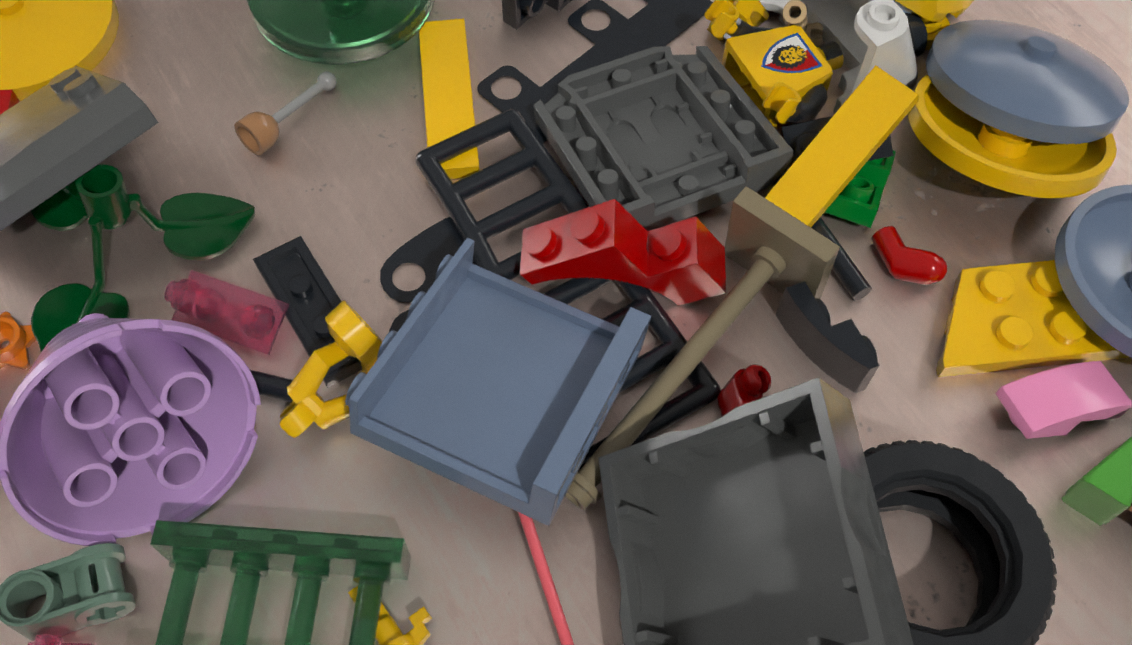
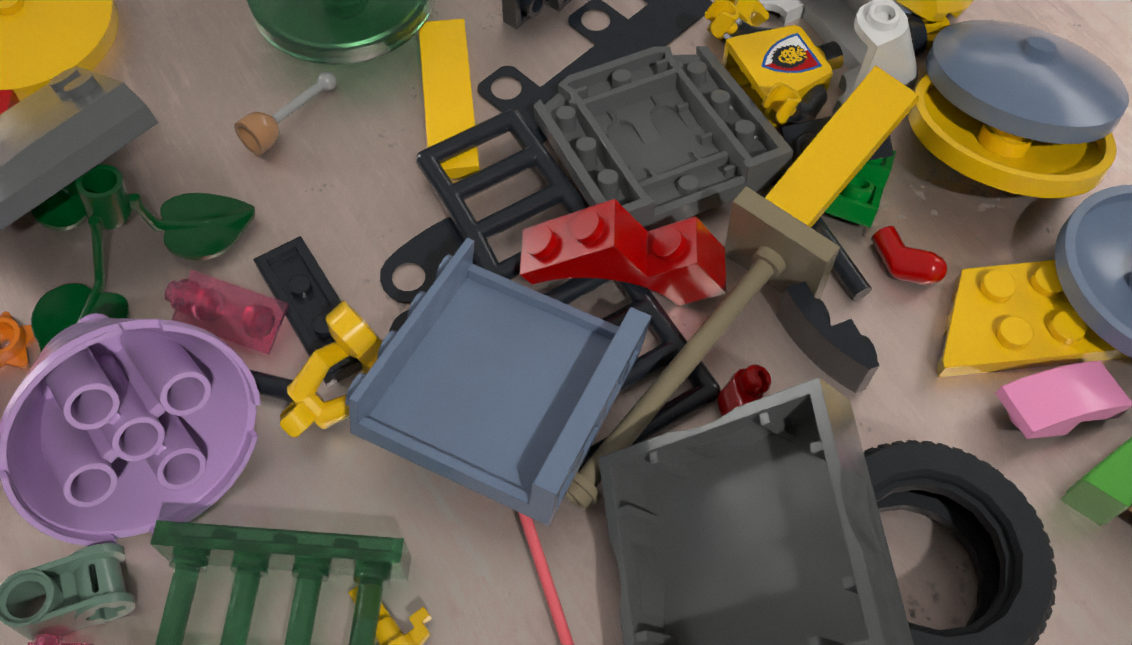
(796, 14): tan arm -> none

